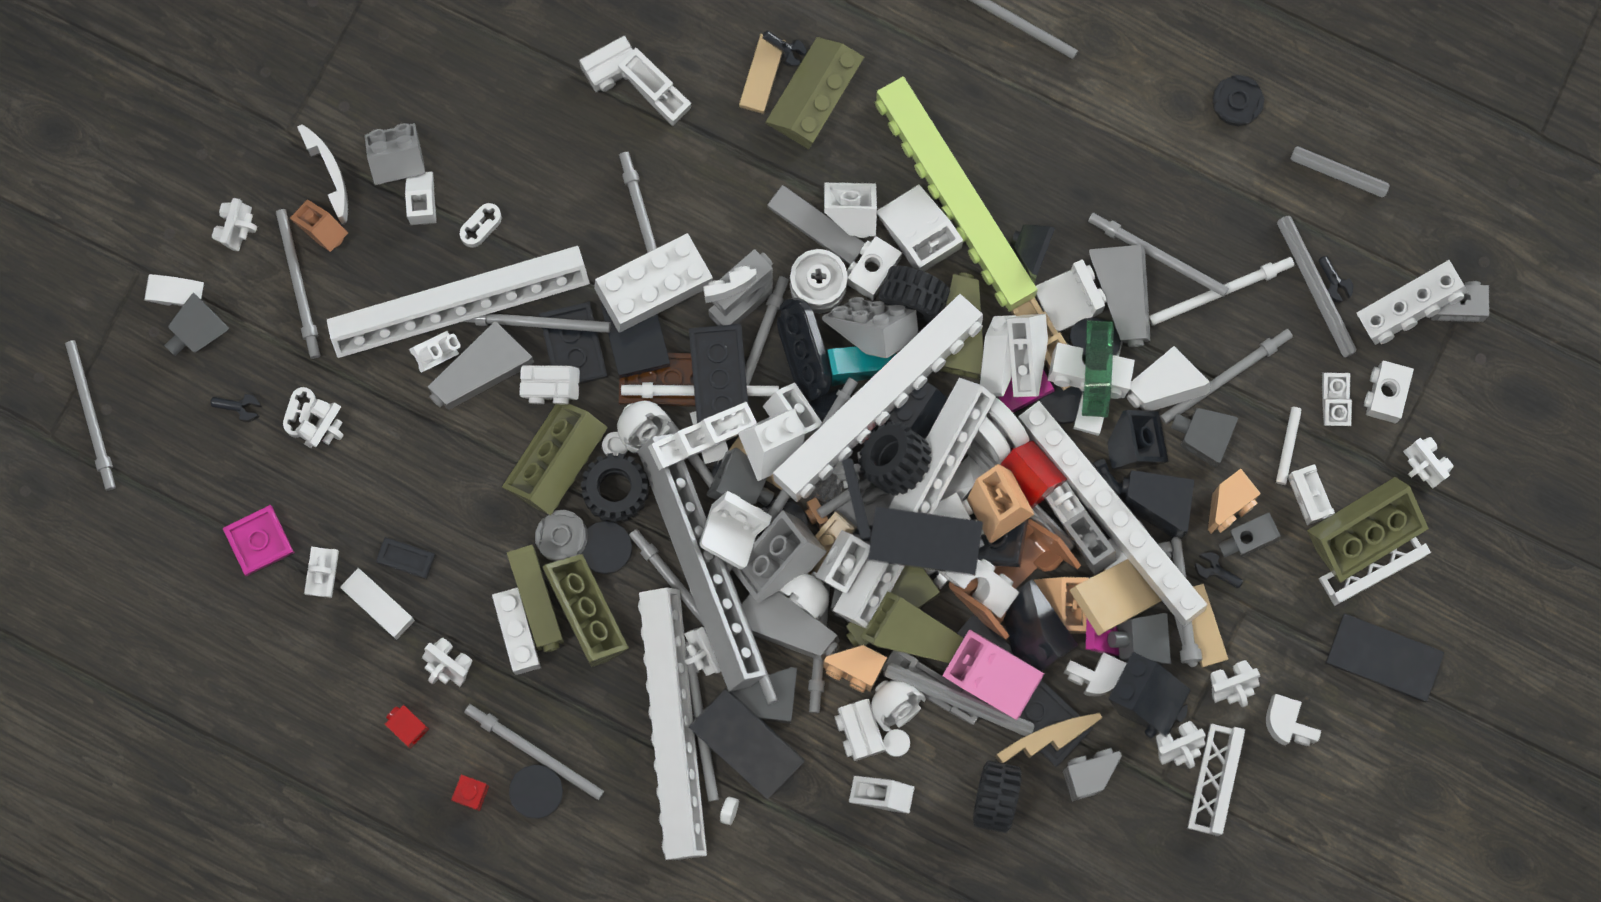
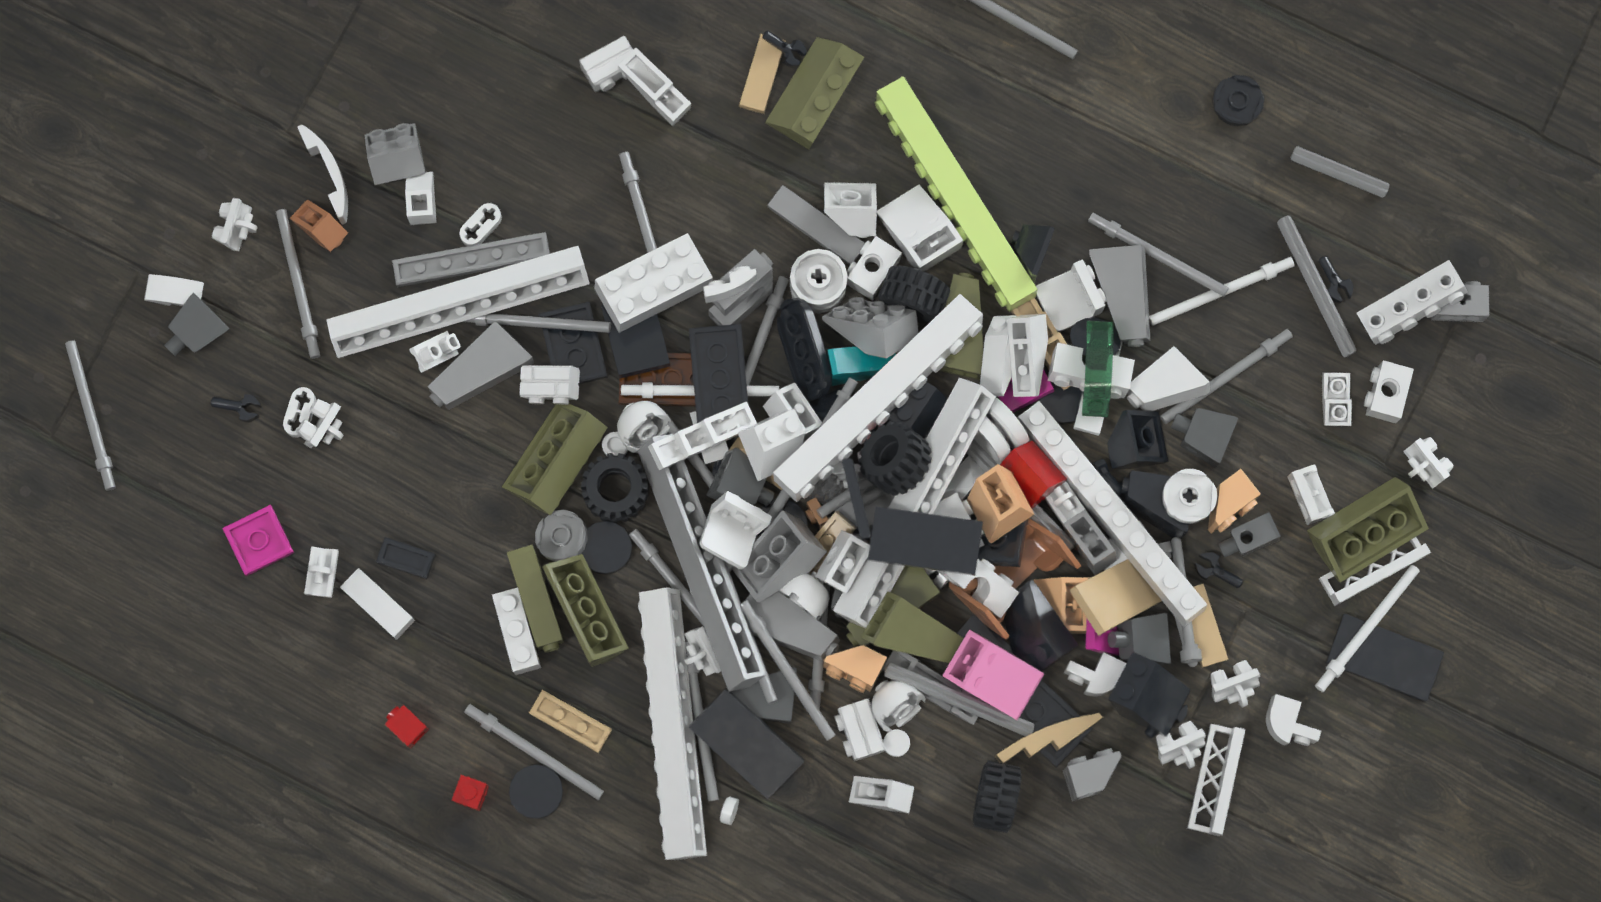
(444, 667): white hips -> none
(469, 259): none -> light grey tile
(570, 721): none -> tan tile
(758, 626): none -> light grey bar
(1178, 507): none -> white plate
(1288, 445): white bar -> none
(1336, 667): none -> white bar

